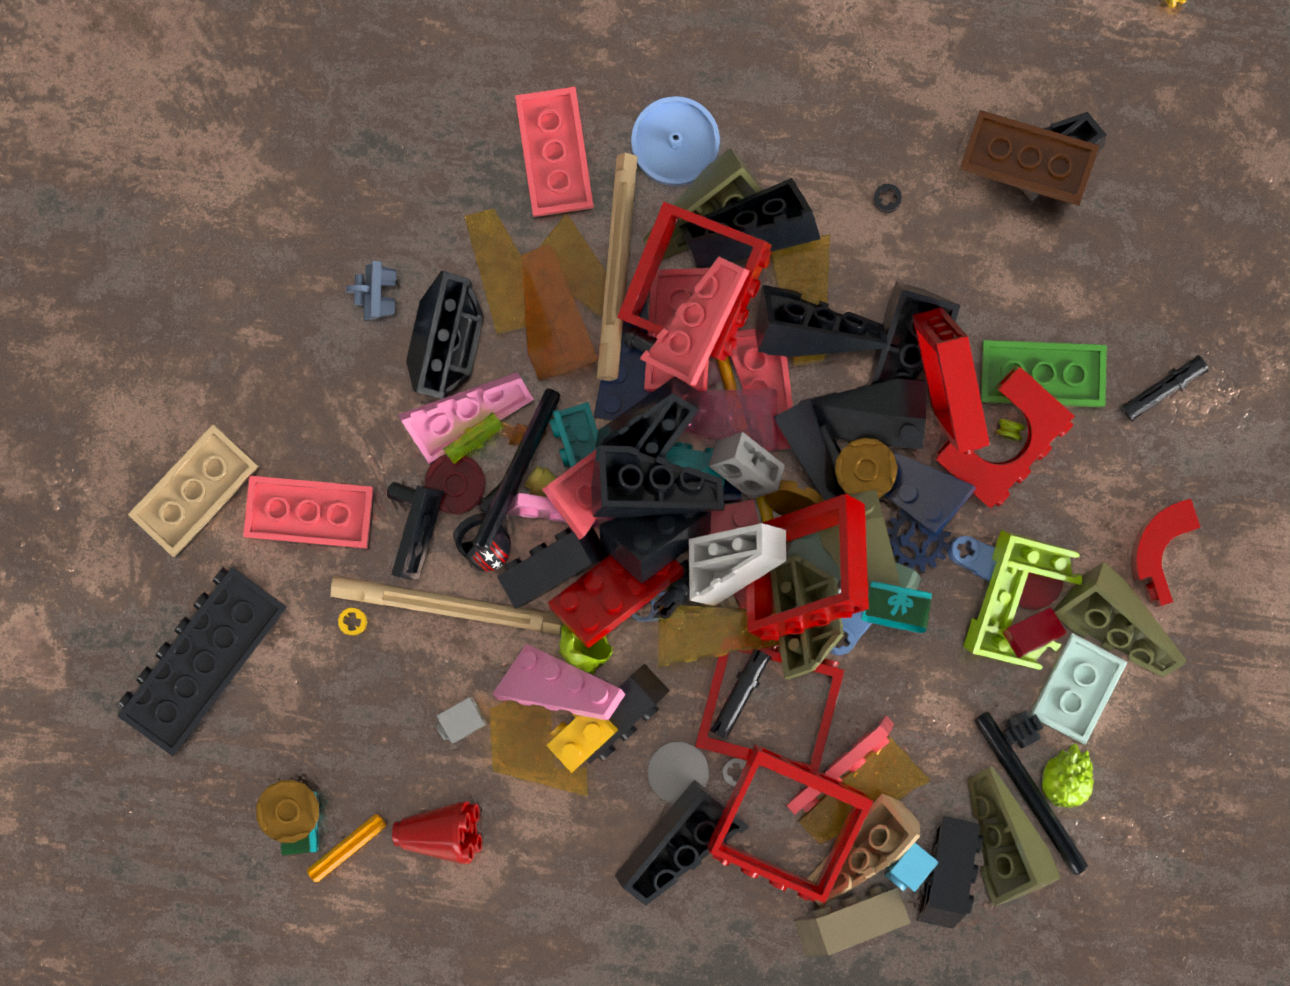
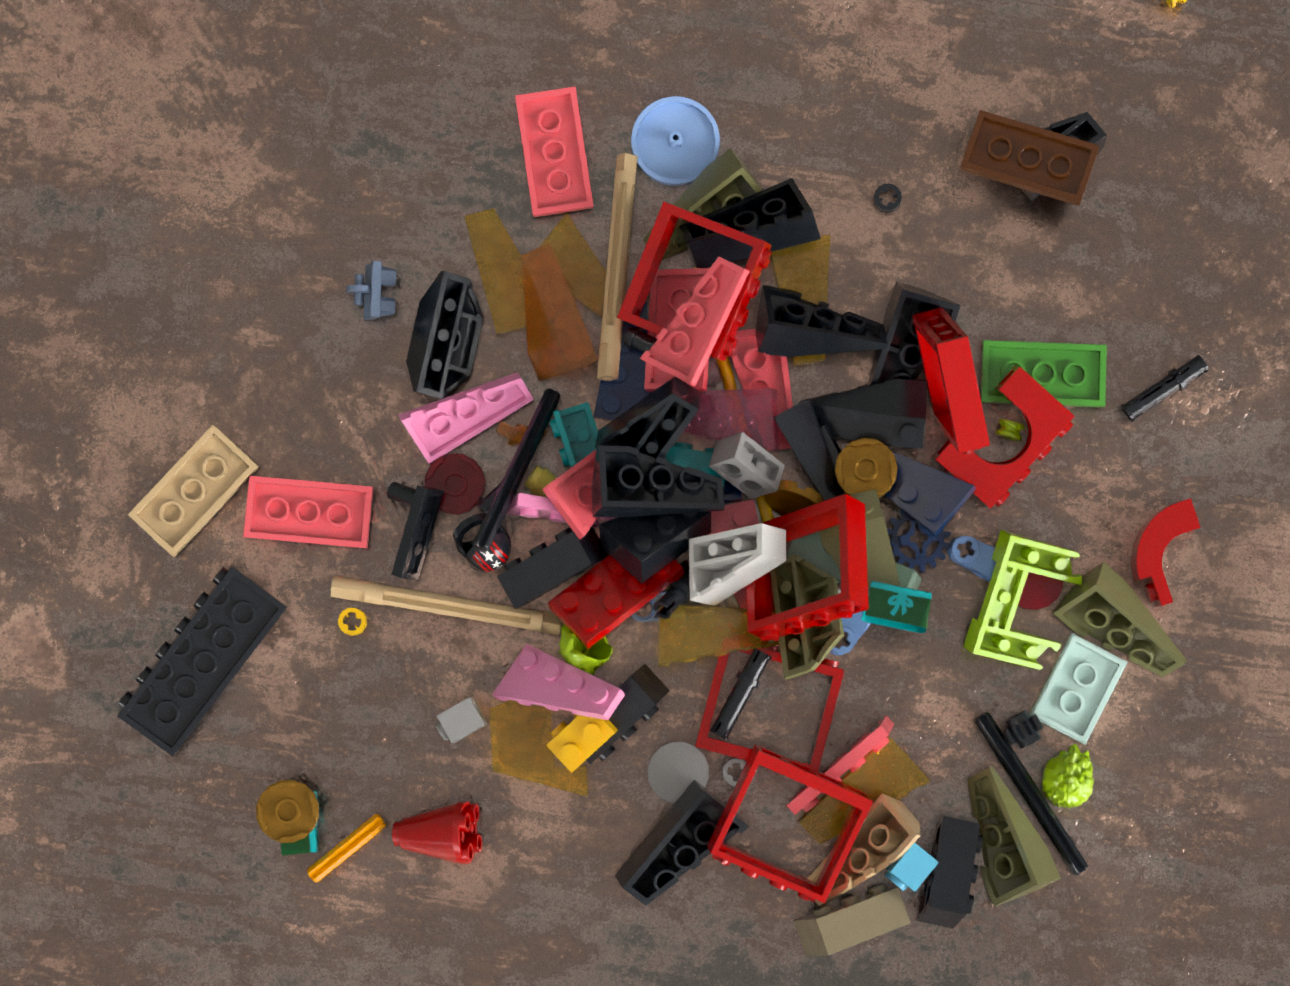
(490, 426): clear neon green pin -> none
(1034, 632): dark red tile -> none

